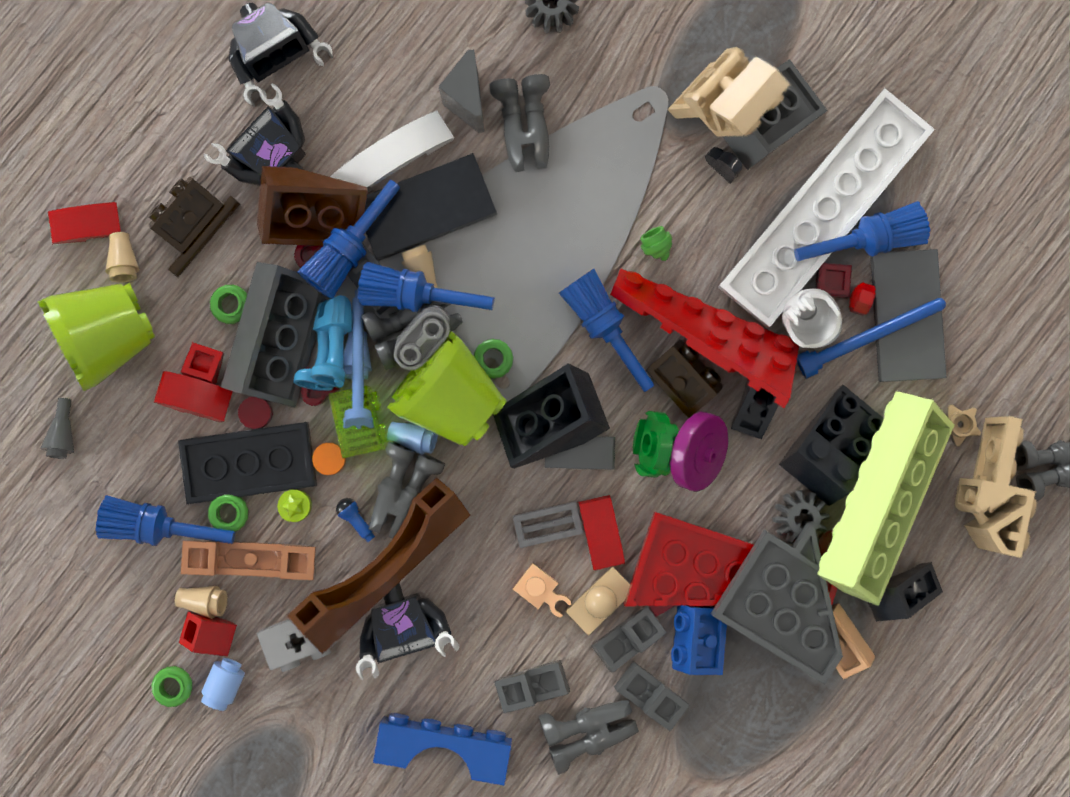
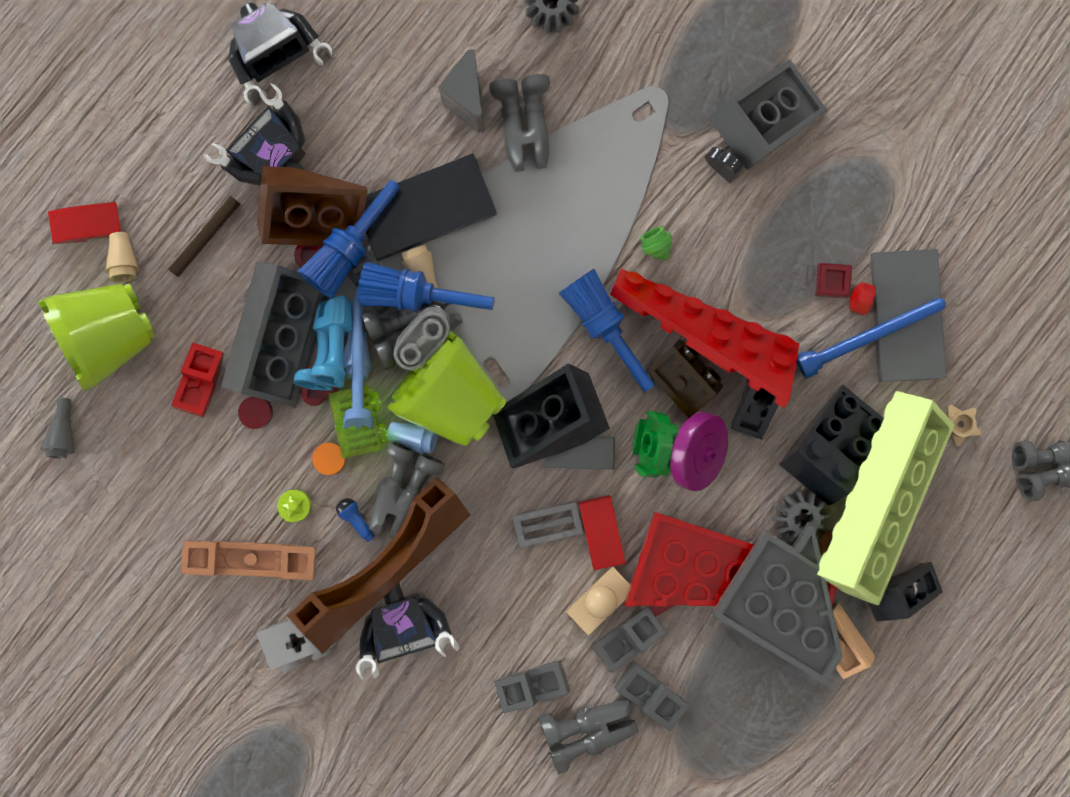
(149, 524): blue piece -> none
(159, 691): bright green piece -> none
(184, 213): dark brown bracket -> none
(193, 396): red slope -> none
(202, 600): tan cone -> none
(207, 635): red brick -> none
(217, 299): bright green piece -> none
(222, 684): light blue brick -> none
(238, 503): bright green piece -> none
(247, 462): black tile -> none
(396, 151): white slope -> none
(483, 753): blue arch -> none
(504, 349): bright green piece -> none
(538, 588): light nougat plate -> none
(698, 641): blue bracket -> none
(732, 94): tan piece -> none
(812, 318): white helmet -> none
(826, 206): white plate -> none
(877, 233): blue piece -> none
(999, 509): tan piece -> none

